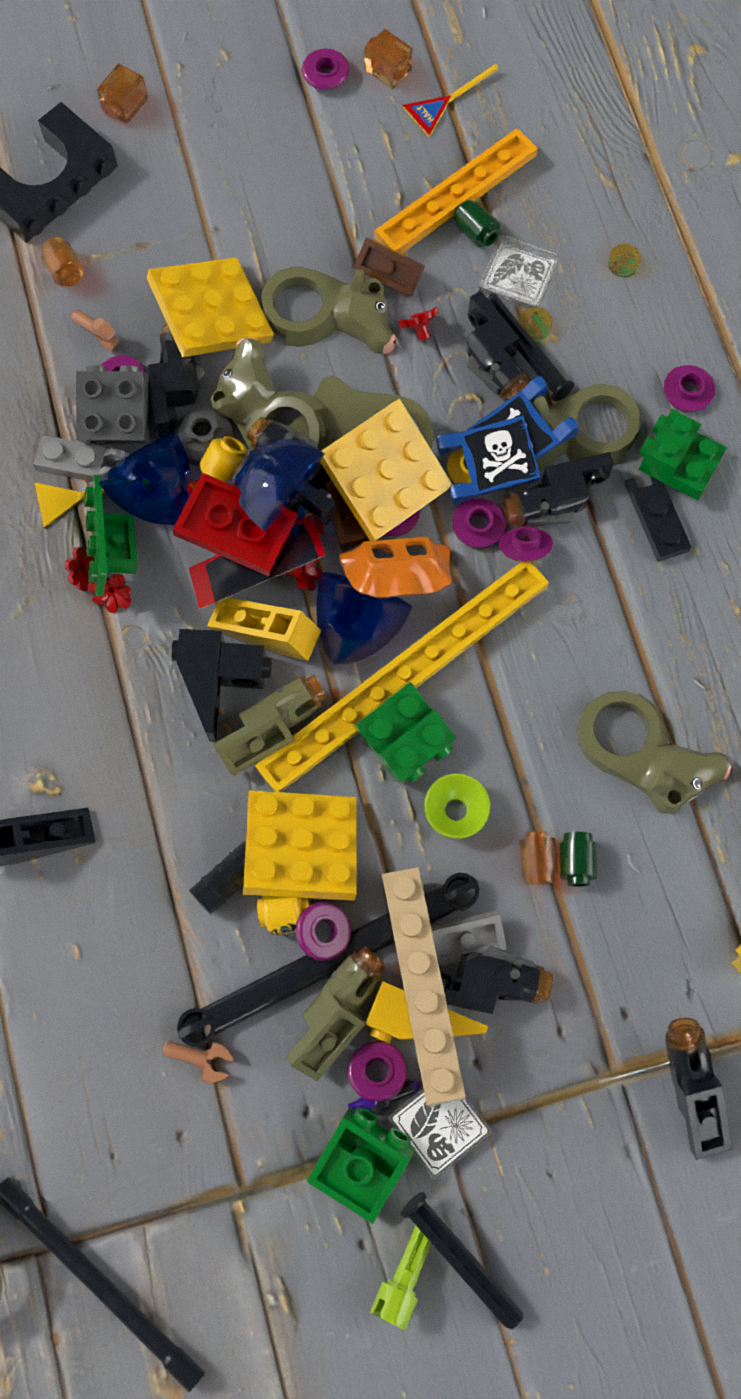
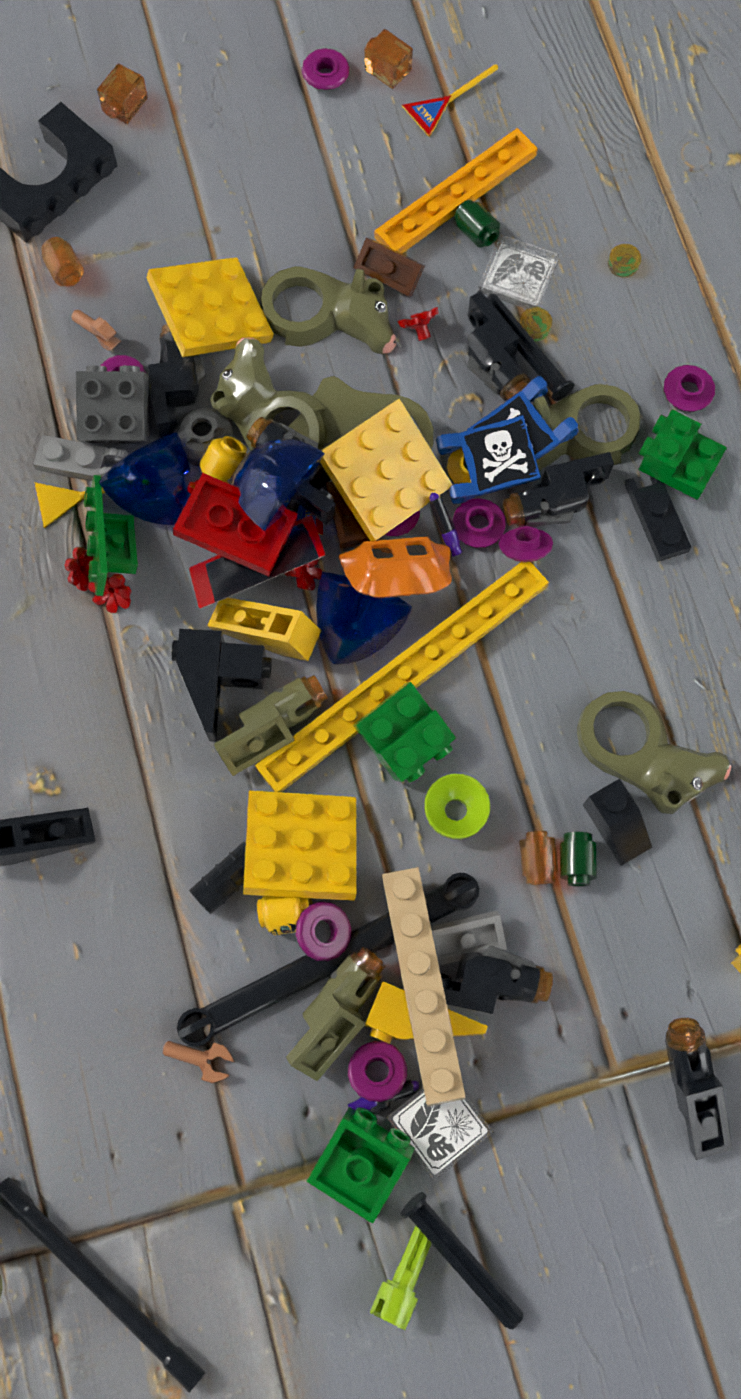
(445, 524): none -> piece
(618, 821): none -> black slope

